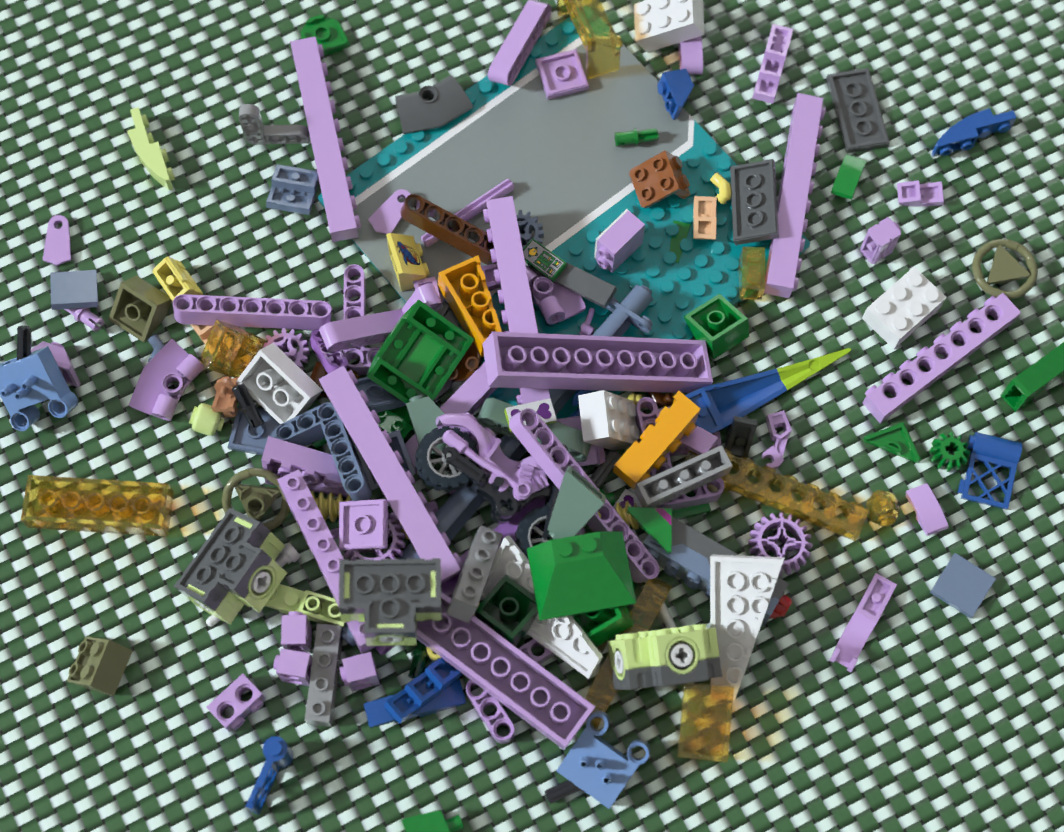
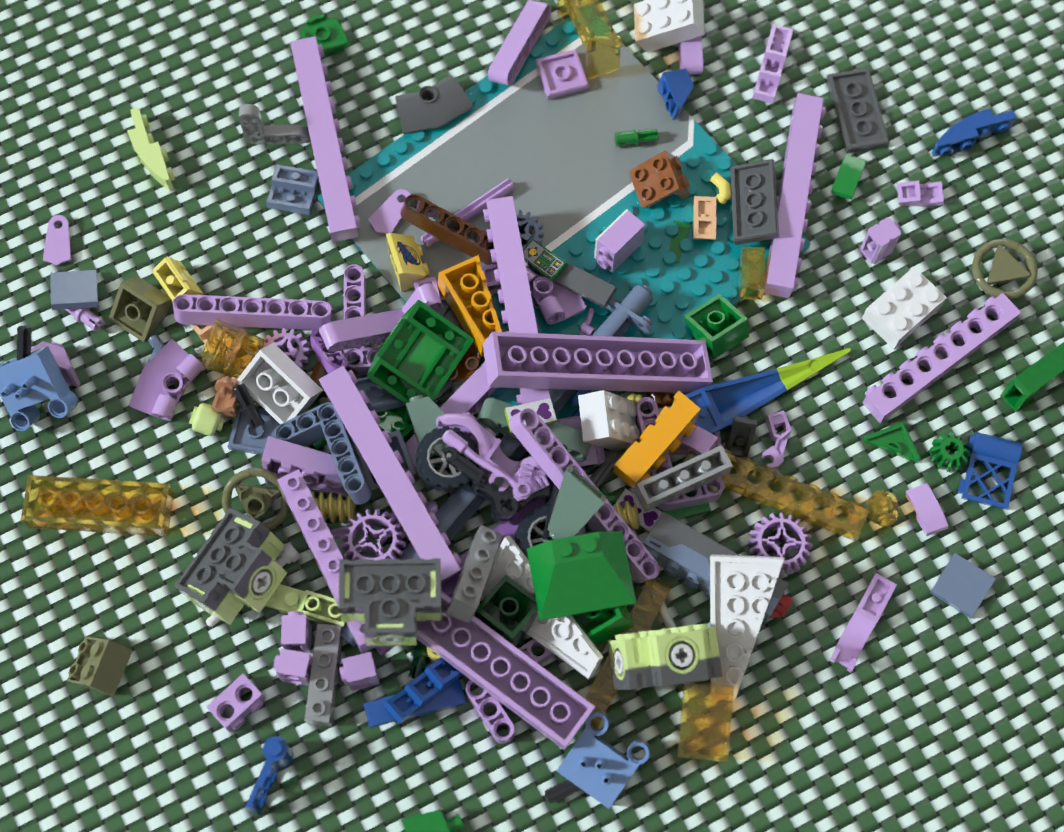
(363, 525): lavender tile -> none
(656, 523): green tile -> none

